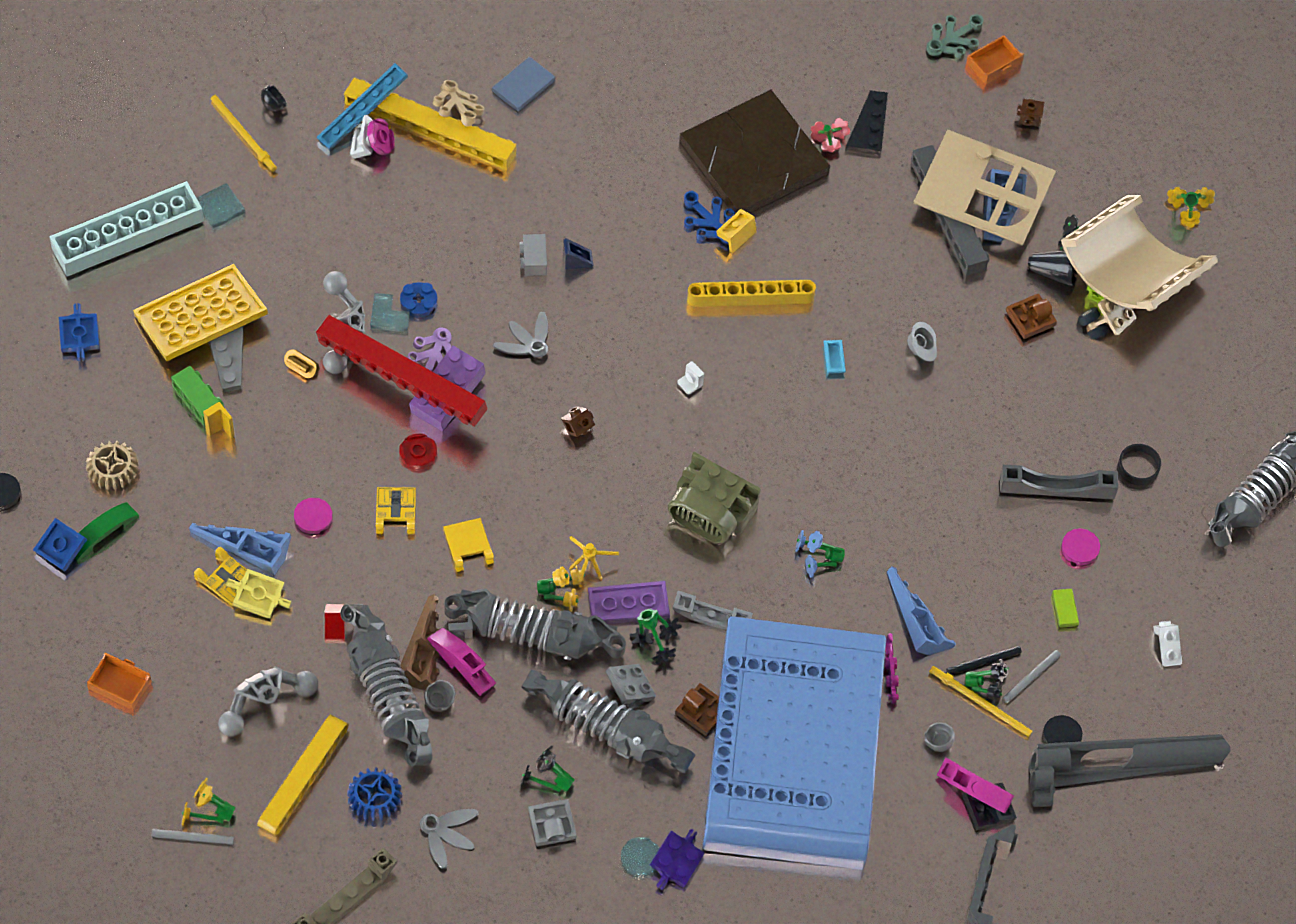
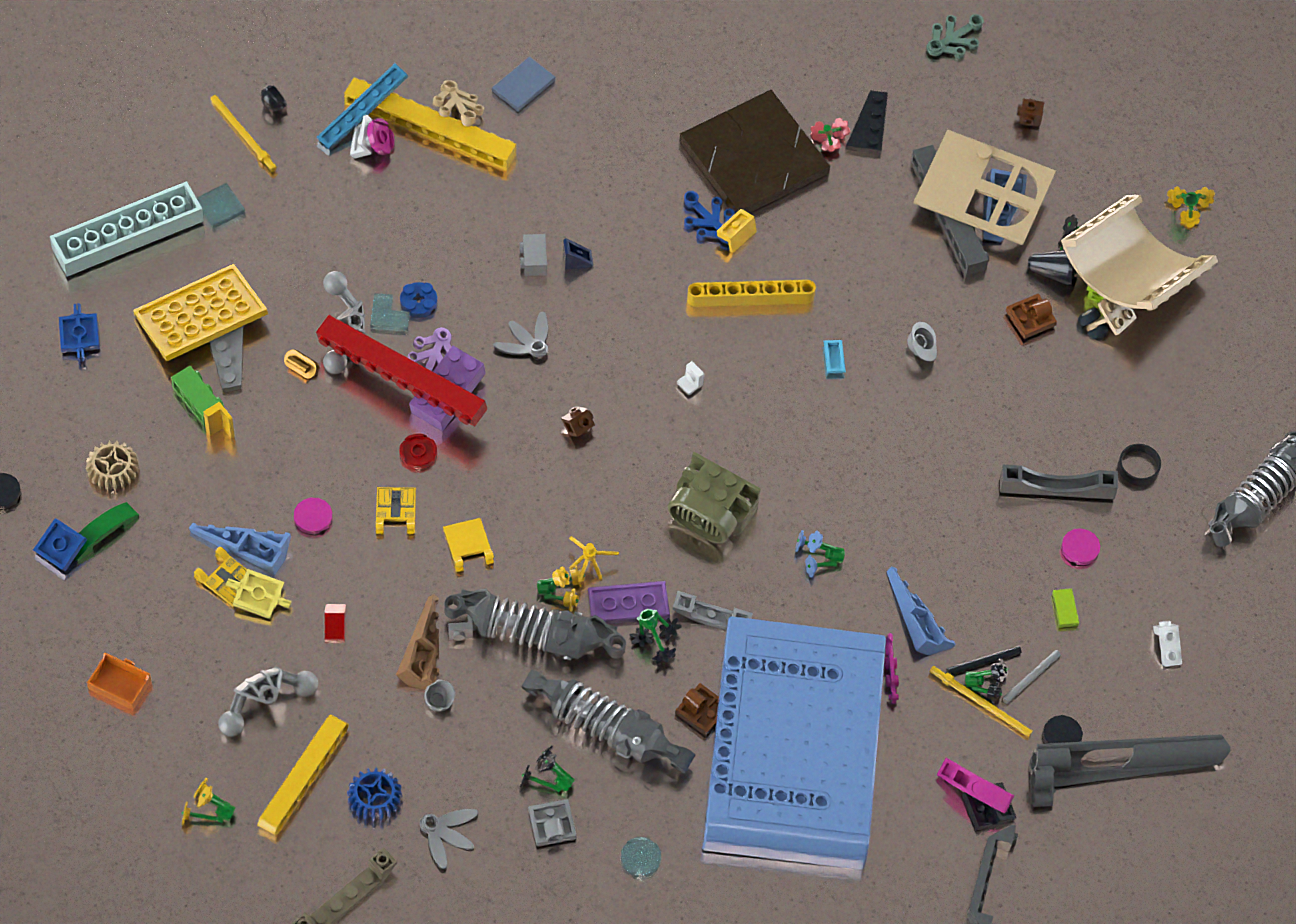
(192, 836): light grey bar -> none
(381, 672): dark grey piece -> none
(461, 656): dark pink slope -> none
(630, 684): light grey plate -> none
(677, 859): dark purple plate -> none
(940, 737): light grey hair -> none
(994, 59): orange container -> none

